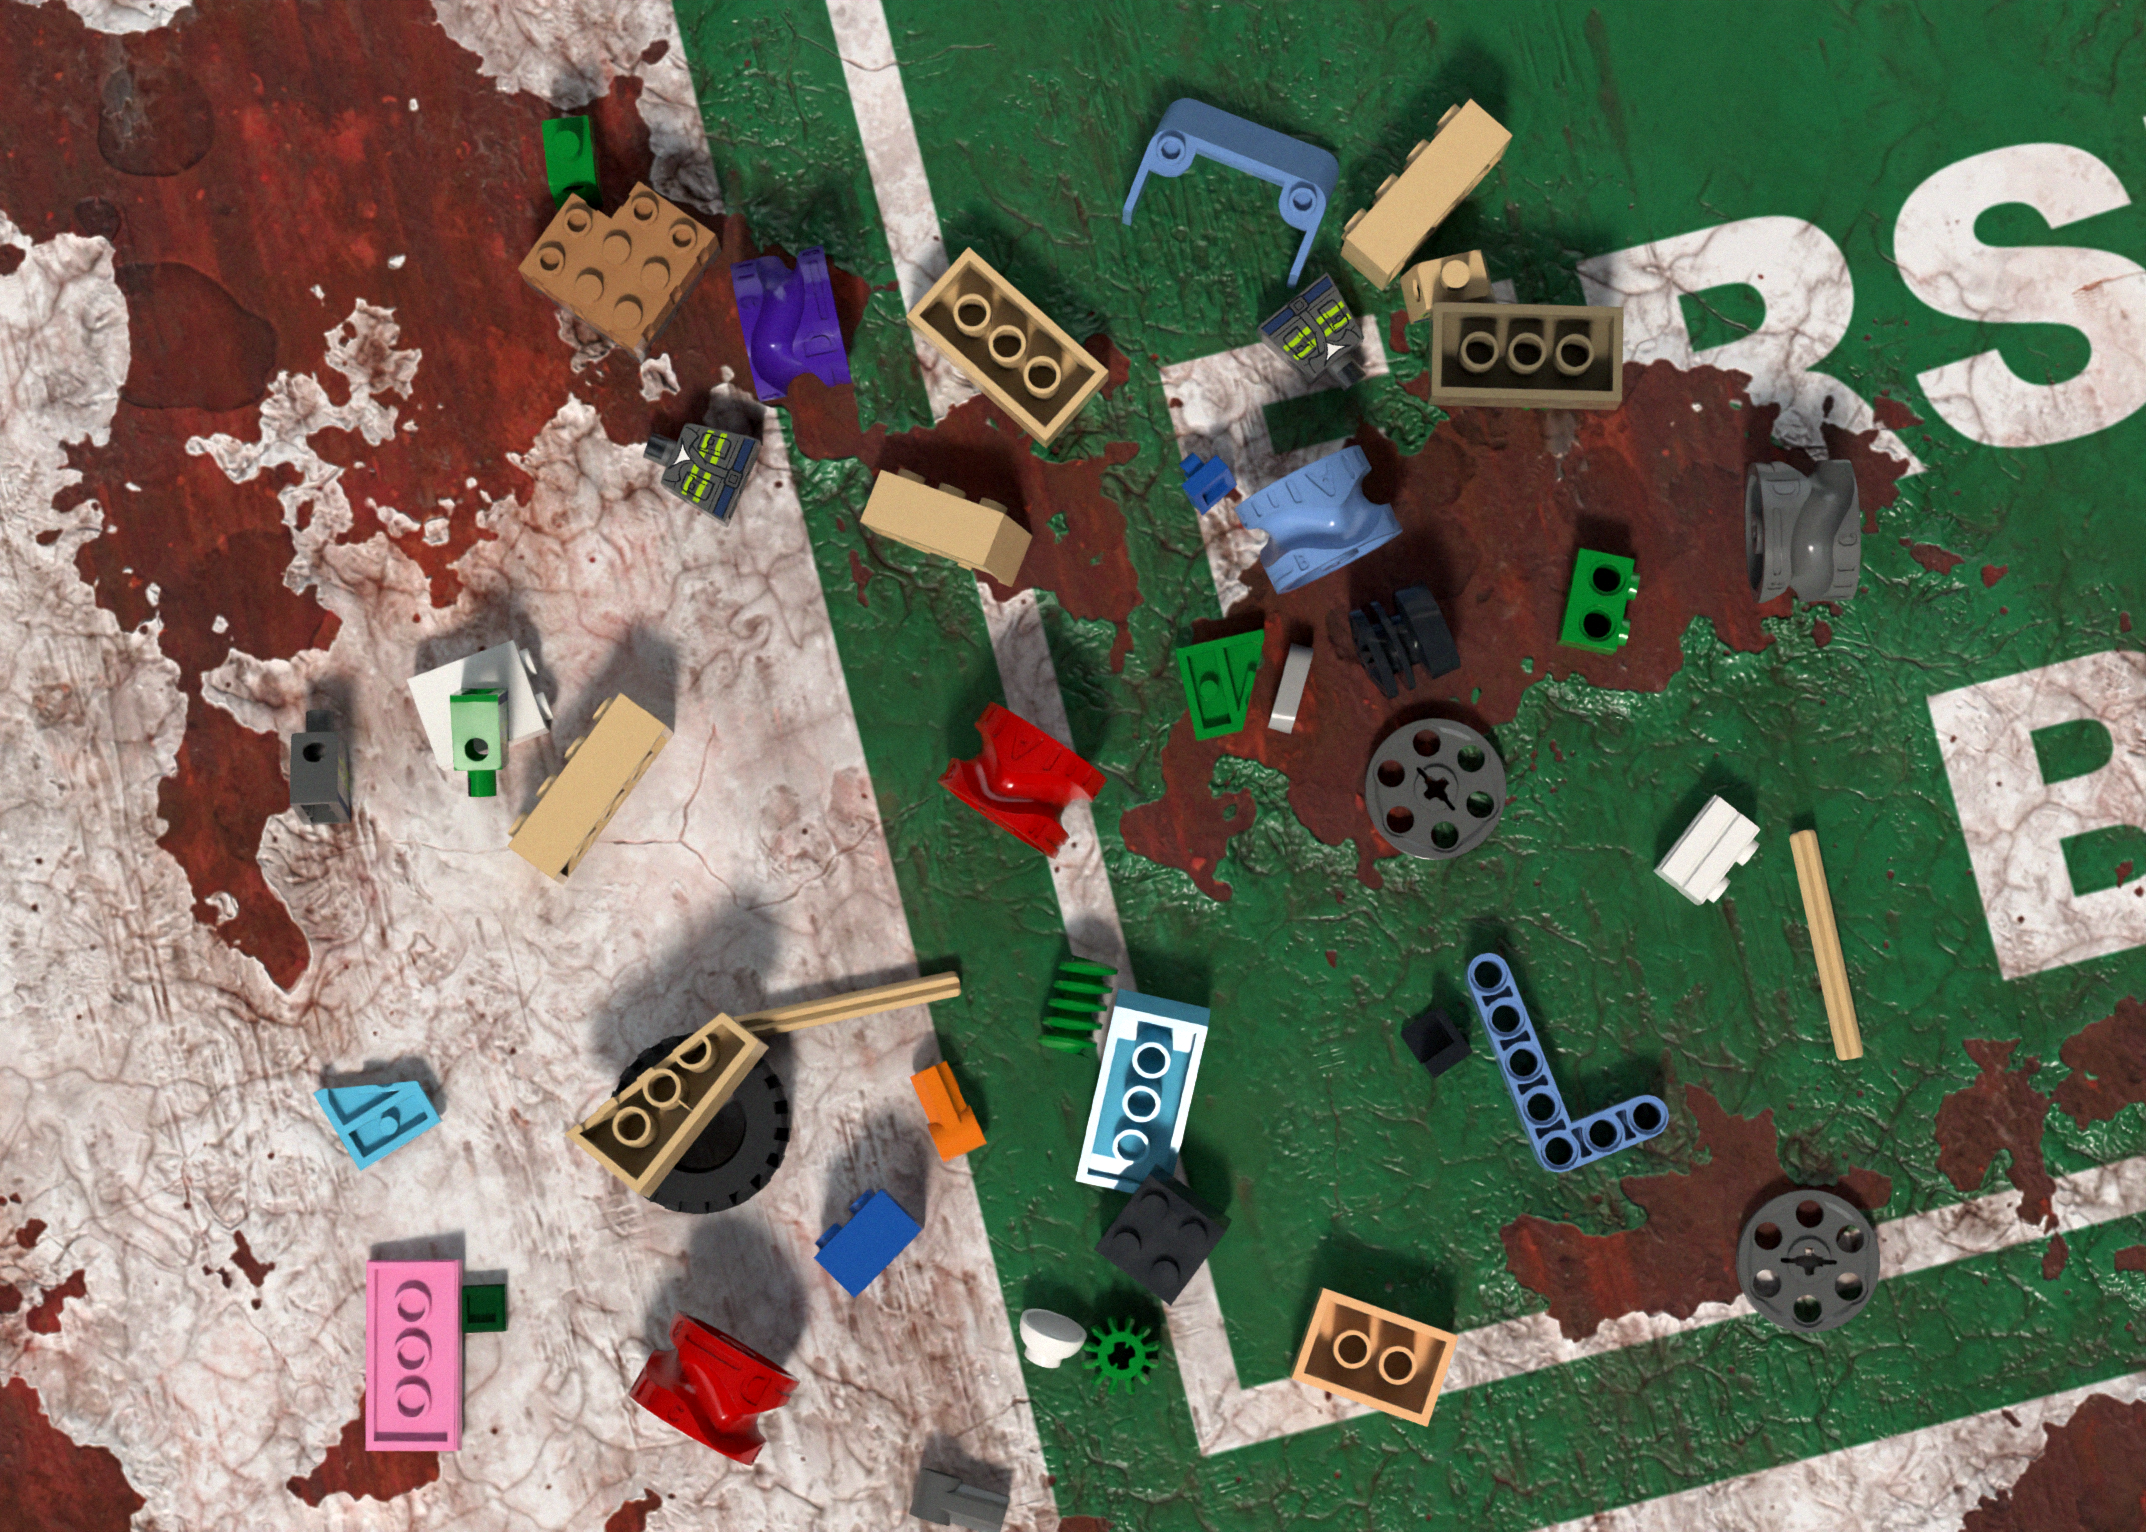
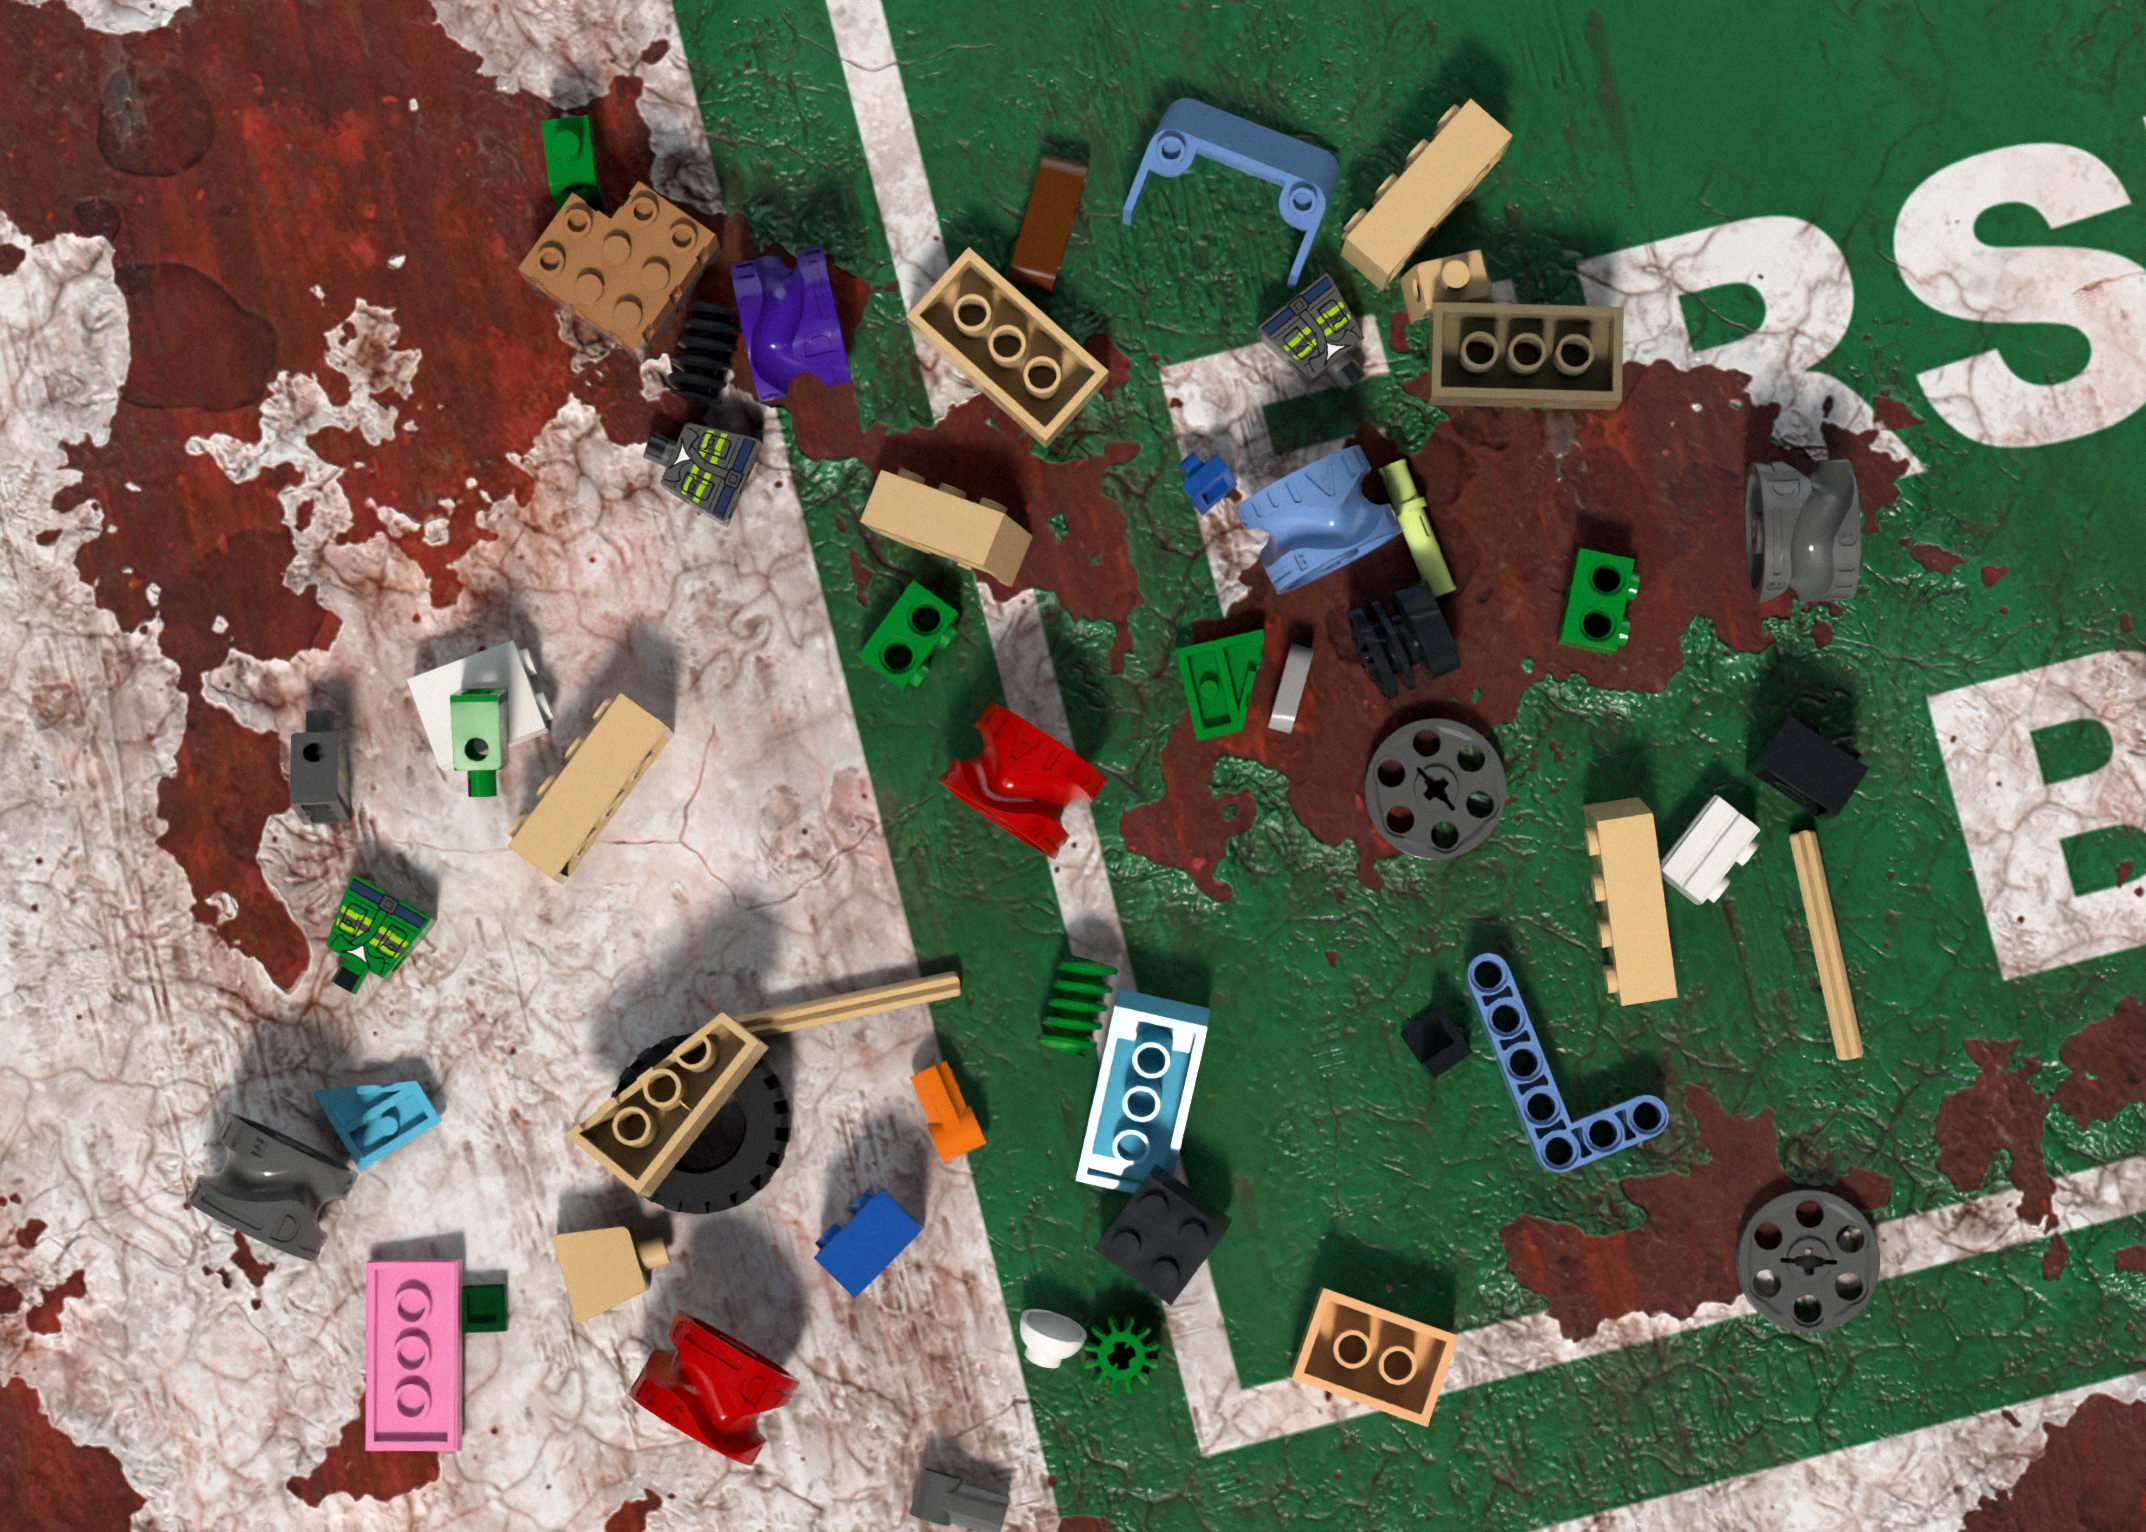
(272, 1187): none -> dark grey piece
(373, 933): none -> torso
(606, 1267): none -> tan torso
(703, 353): none -> black piece
(898, 630): none -> green brick
(1048, 223): none -> reddish brown beam
(1416, 528): none -> yellowish green pin
(1631, 901): none -> tan wedge
(1808, 767): none -> black brick

